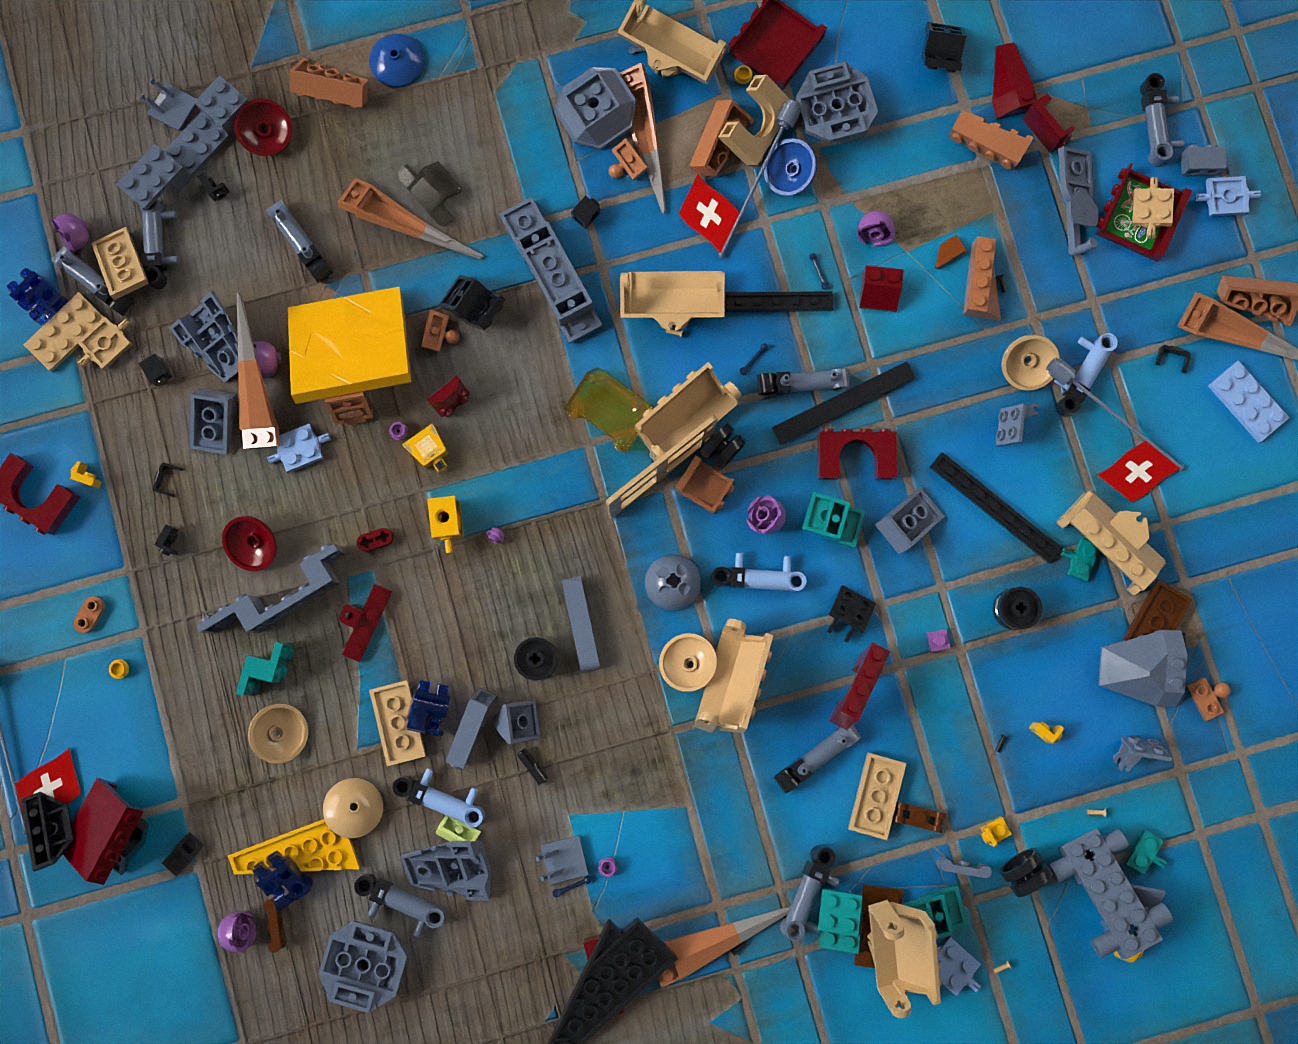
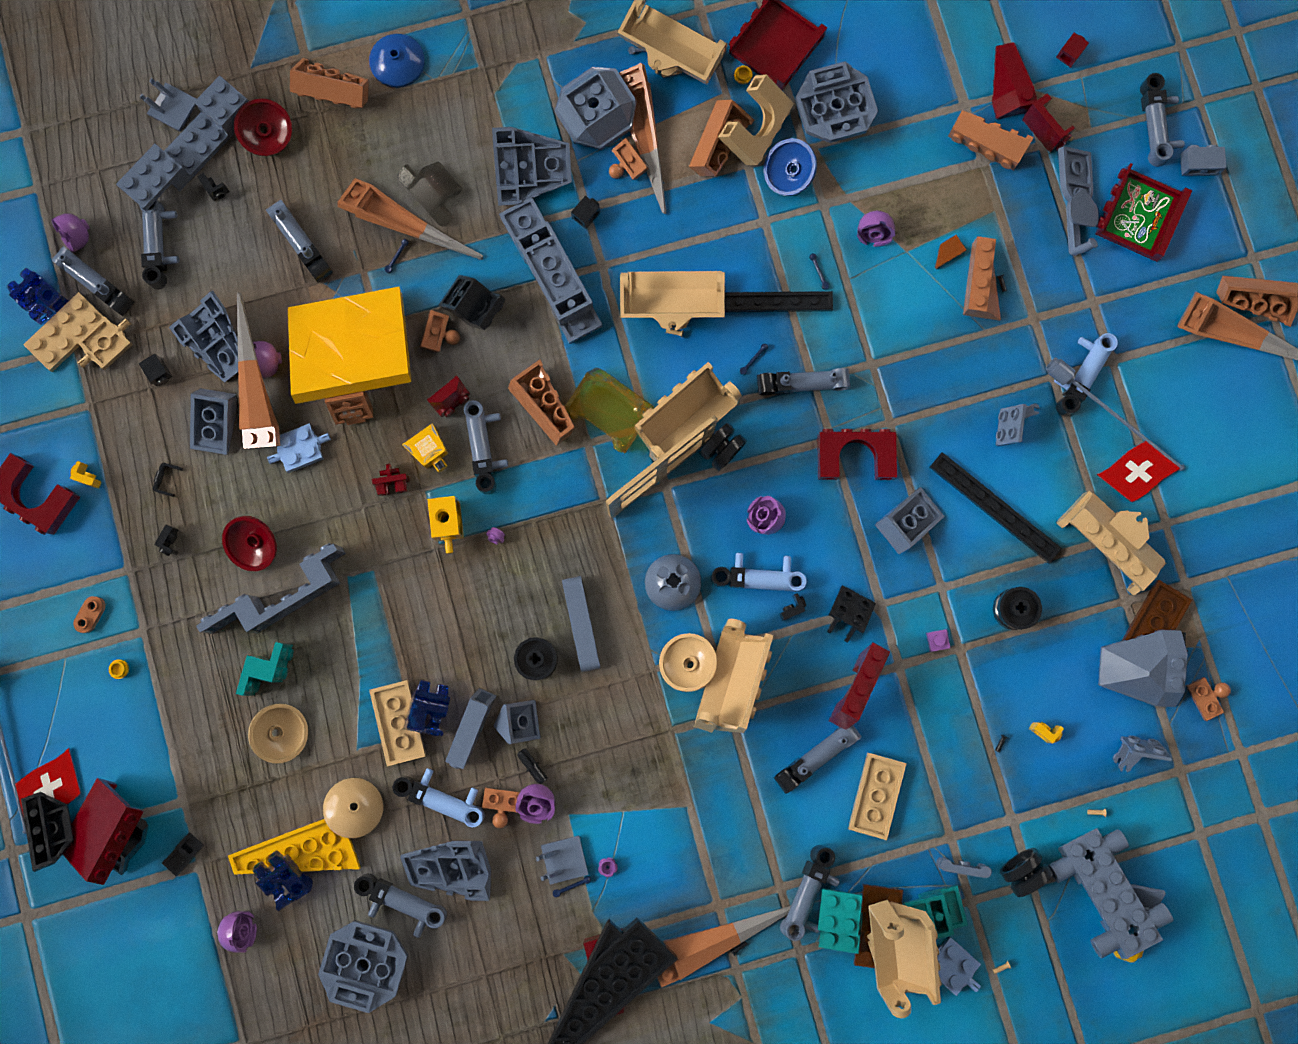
(119, 263): tan plate -> none
(275, 925): reddish brown plate -> none
(364, 621): dark red plate -> none
(373, 535): dark red beam -> none
(382, 483): none -> dark red hips
(388, 269): none -> dark blue hinge
(393, 430): medium lavender plate -> none
(456, 831): yellowish green slope -> none
(481, 455): none -> sand blue piece
(501, 801): none -> nougat plate
(528, 164): none -> sand blue wedge
(535, 803): none -> medium lavender cylinder
(542, 402): none -> nougat wedge
(704, 485): nougat panel -> none
(711, 212): red flag -> none
(790, 611): none -> black bracket
(833, 520): teal bracket -> none
(843, 403): black tile -> none
(881, 288): dark red slope -> none
(919, 817): reddish brown plate -> none
(943, 47): black bracket -> none
(995, 831): yellow bracket -> none
(1030, 373): tan dish -> none
(1072, 49): none -> dark red brick
(1081, 559): teal plate -> none
(1145, 853): teal plate -> none
(1153, 207): tan plate -> none
(1174, 350): black piece -> none
(1227, 196): light blue plate -> none
(1248, 401): light blue plate -> none

